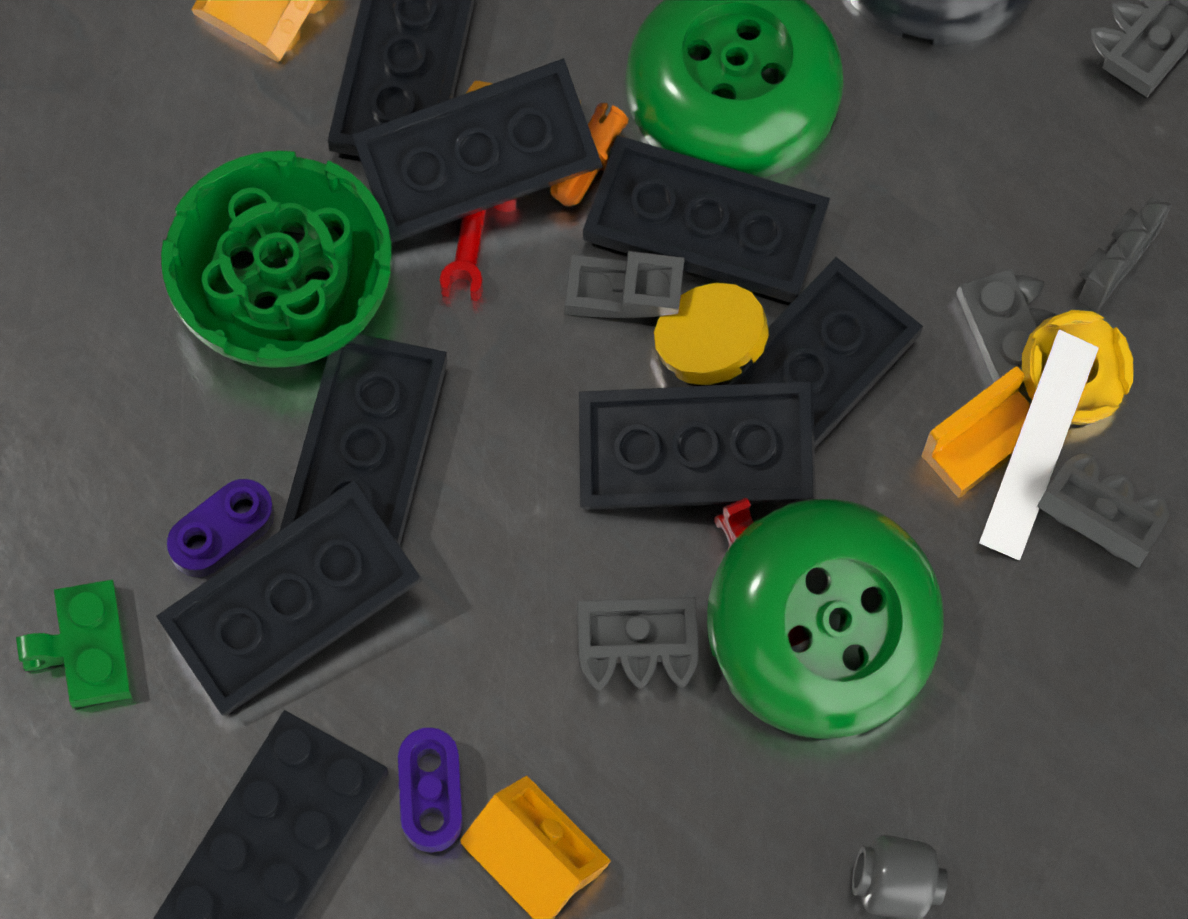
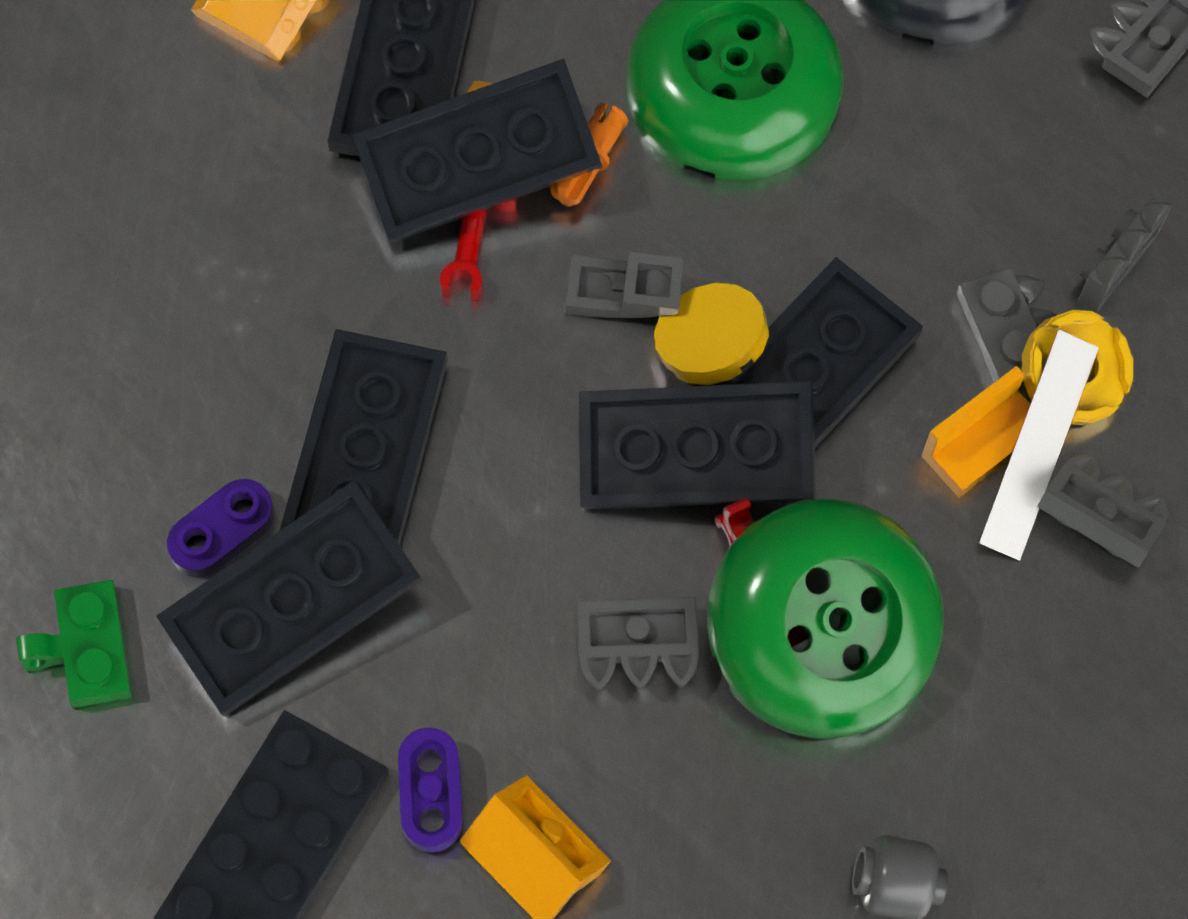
(247, 209): green brick -> none
(710, 215): black plate -> none

